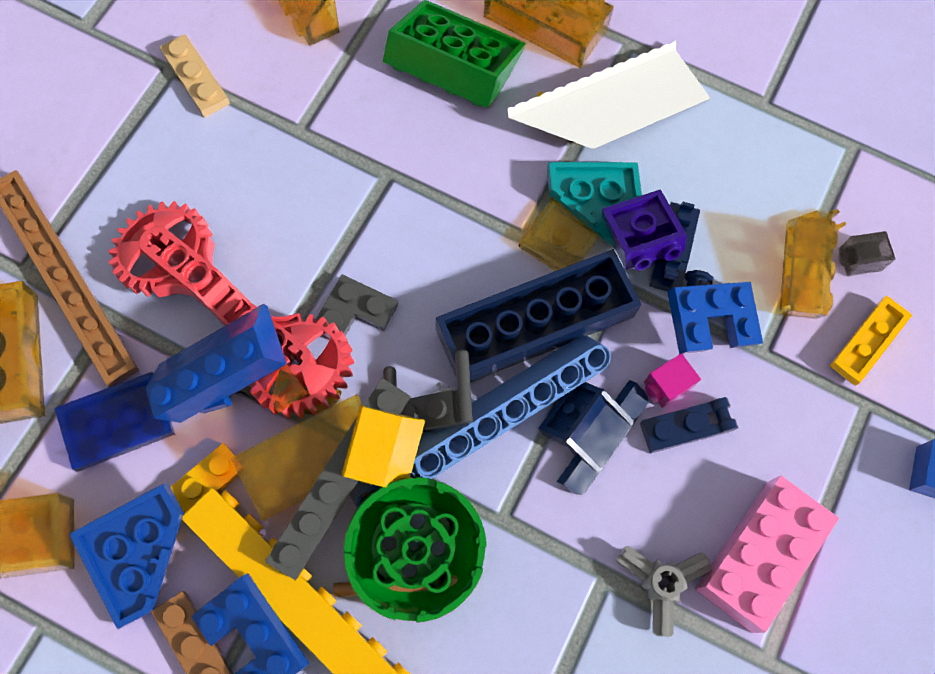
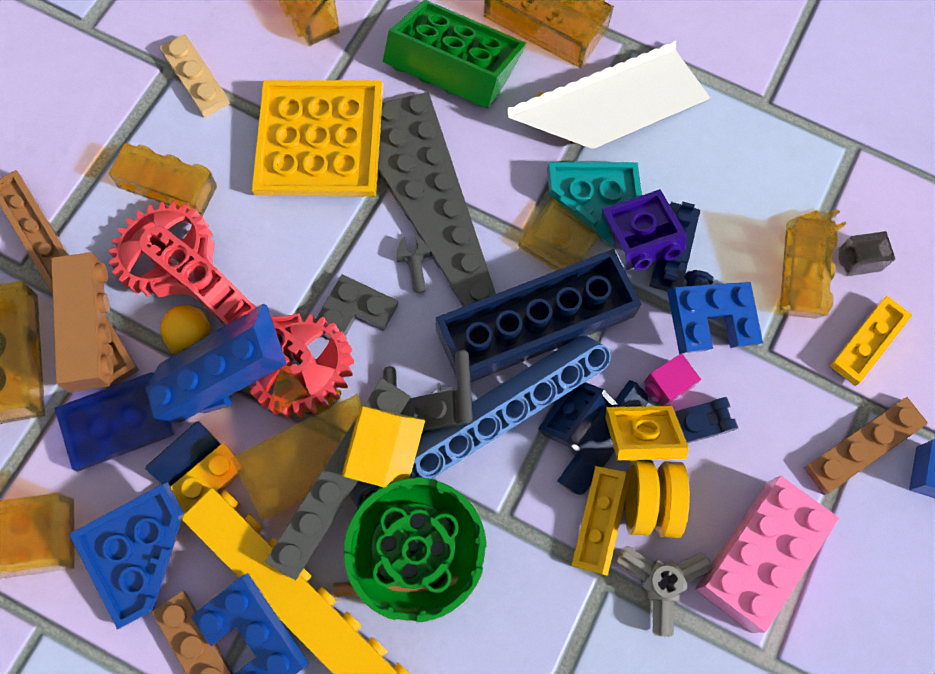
(81, 322): none -> medium nougat brick
(162, 178): none -> clear yellow brick
(183, 327): none -> yellow hair
(183, 454): none -> dark blue slope
(318, 138): none -> yellow plate
(414, 262): none -> dark grey bar
(429, 194): none -> dark grey wing
(601, 520): none -> yellow plate
(646, 433): none -> yellow plate
(657, 499): none -> yellow wheel
(865, 445): none -> medium nougat plate

